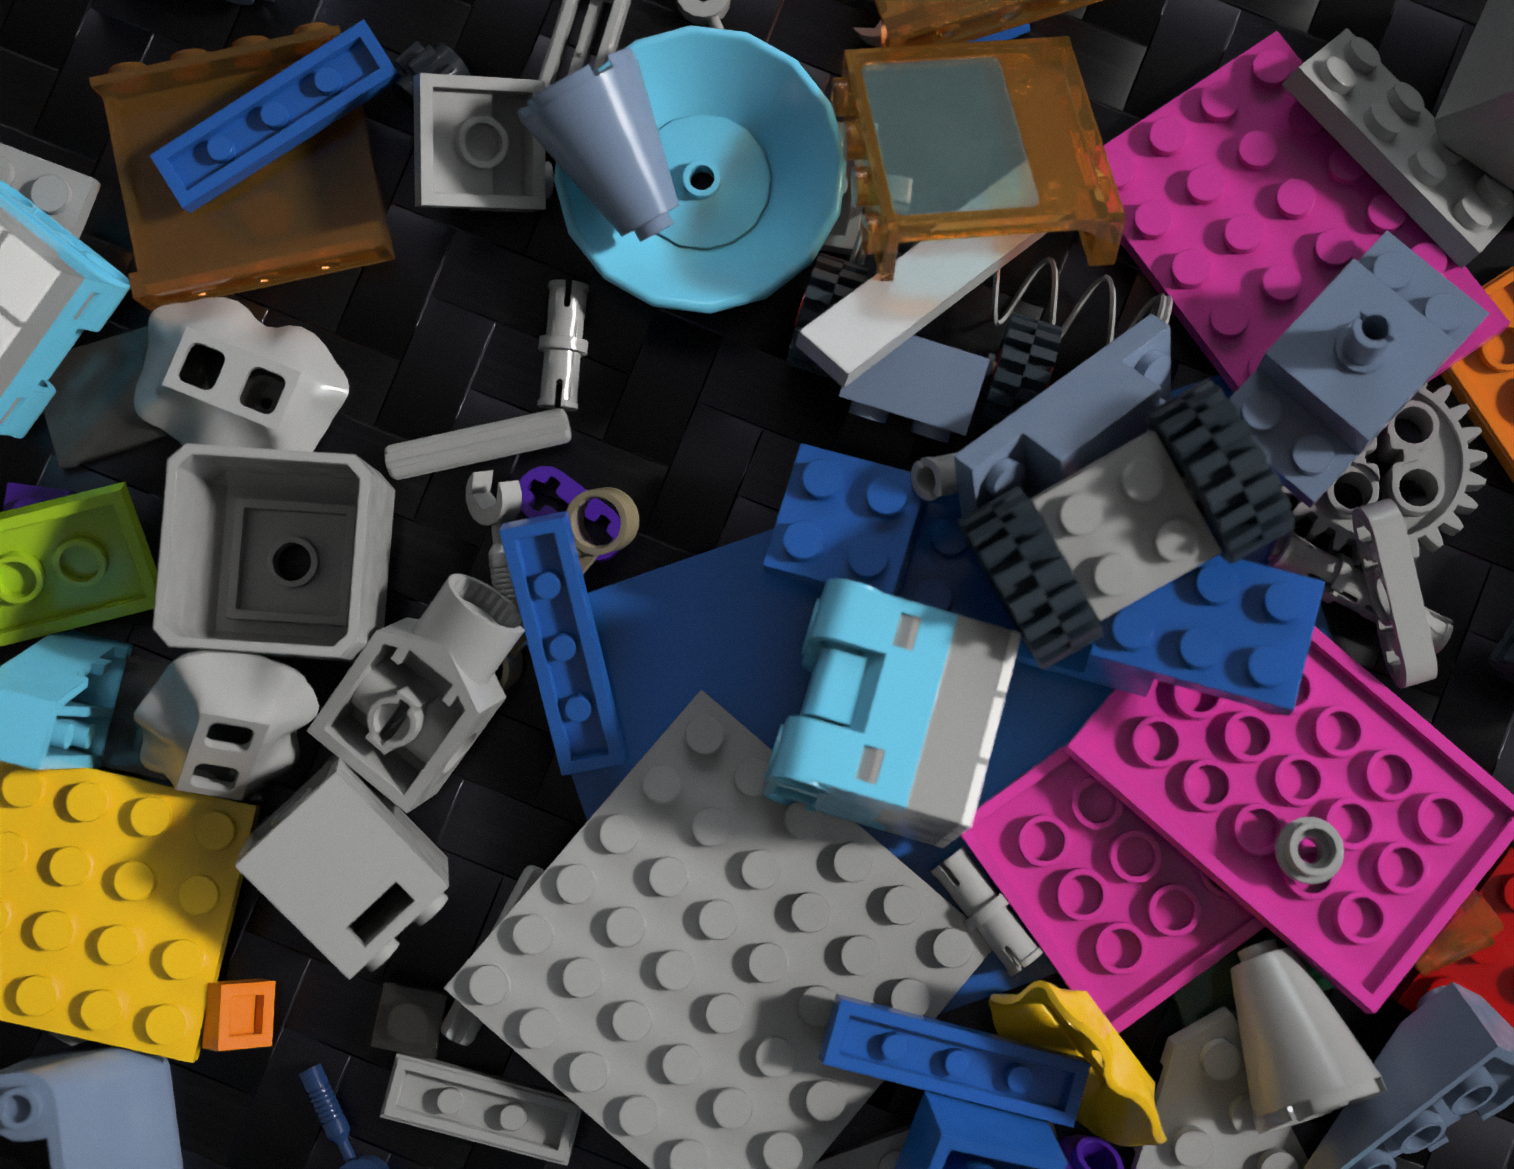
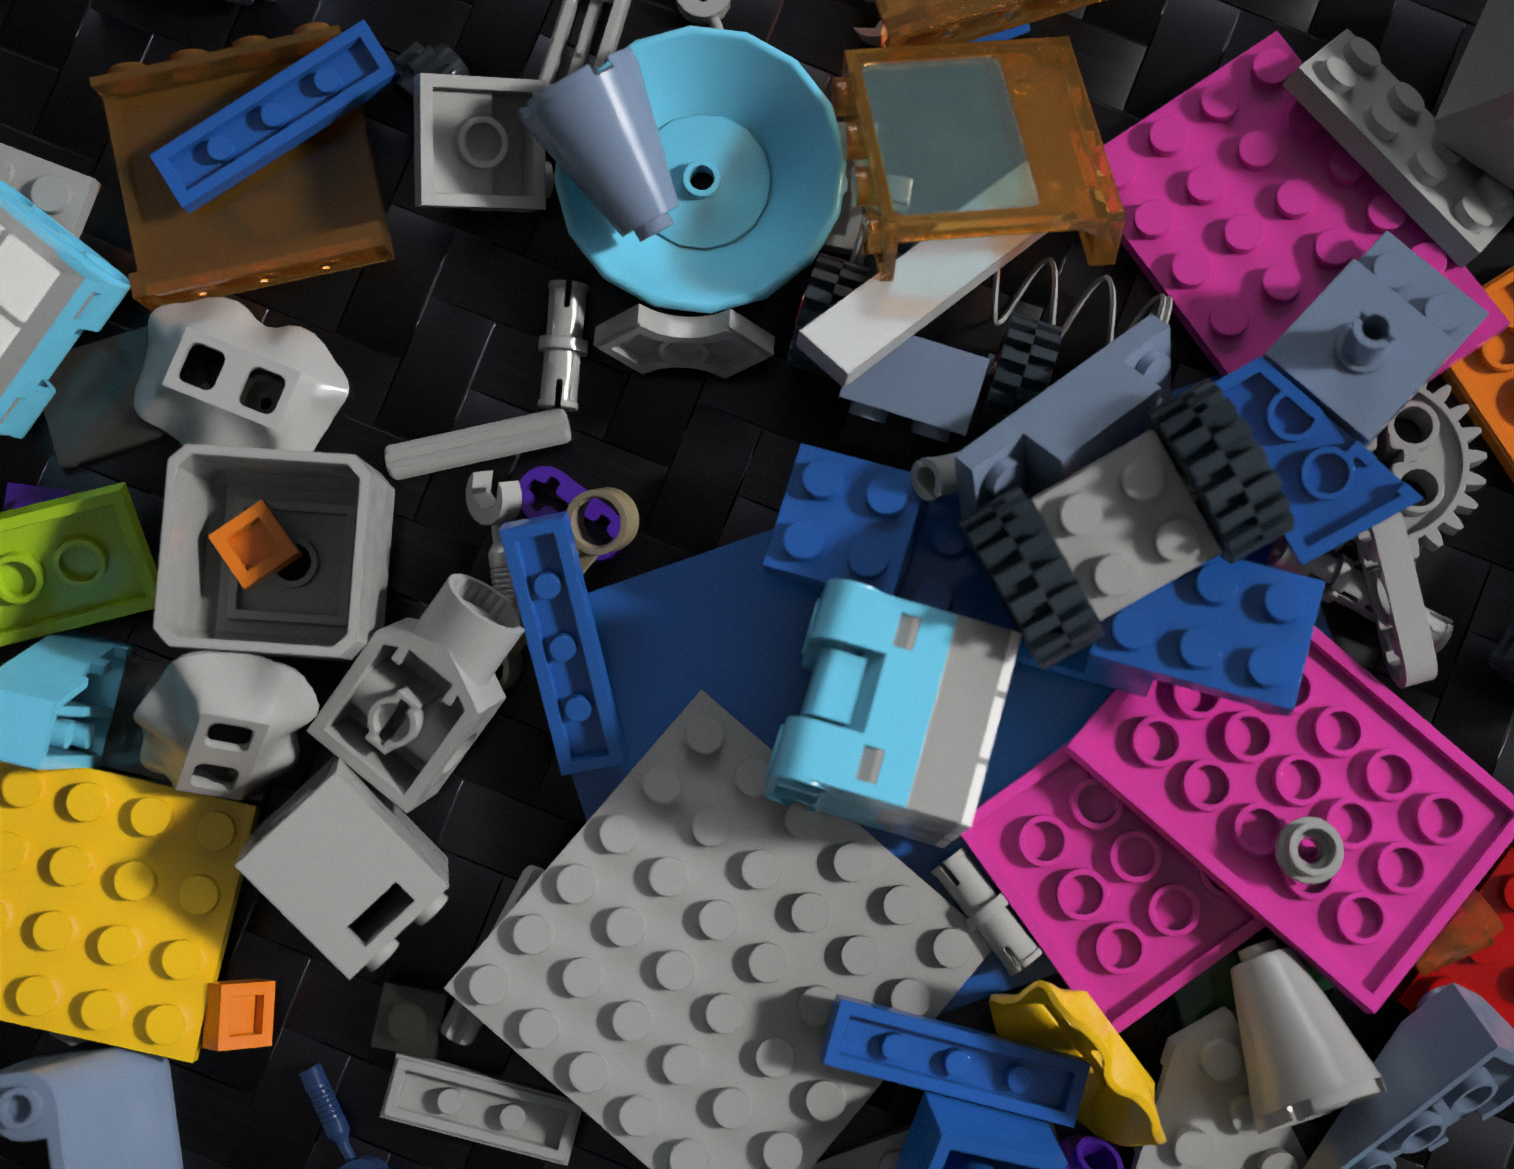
(255, 545): none -> orange plate
(711, 343): none -> light grey tile
(1326, 474): none -> blue wing

